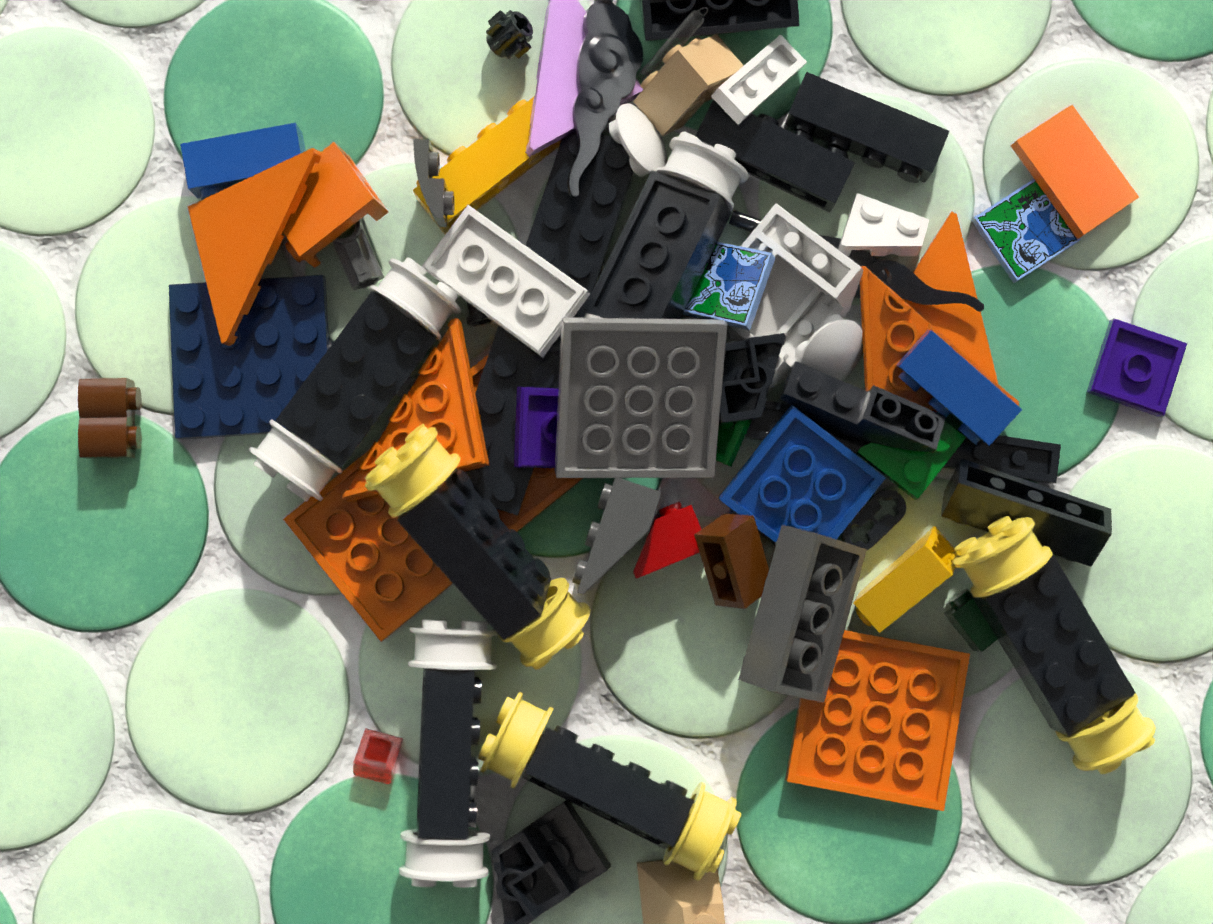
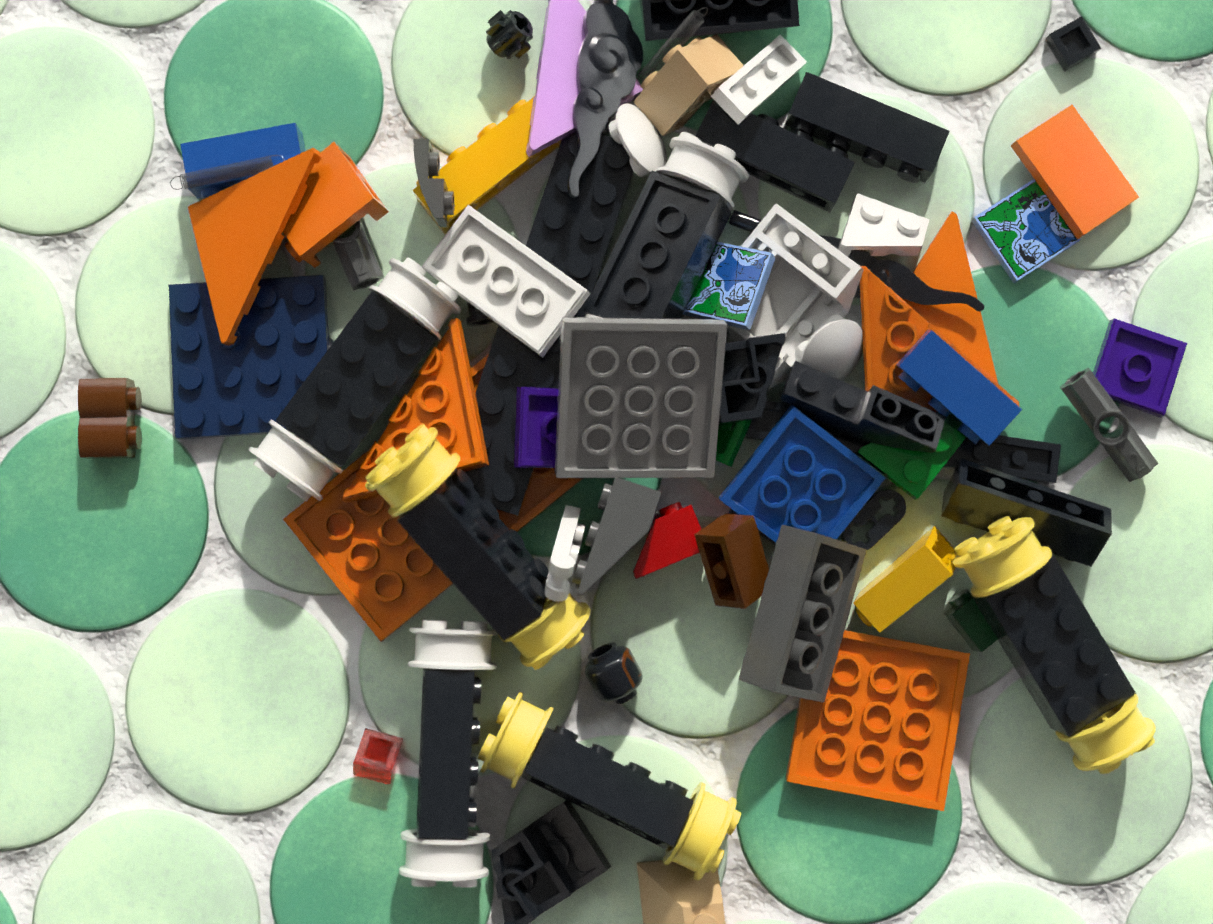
(208, 173): none -> dark grey piece
(564, 555): none -> white plate
(613, 673): none -> black head
(1073, 43): none -> black tile
(1123, 443): none -> dark grey piece

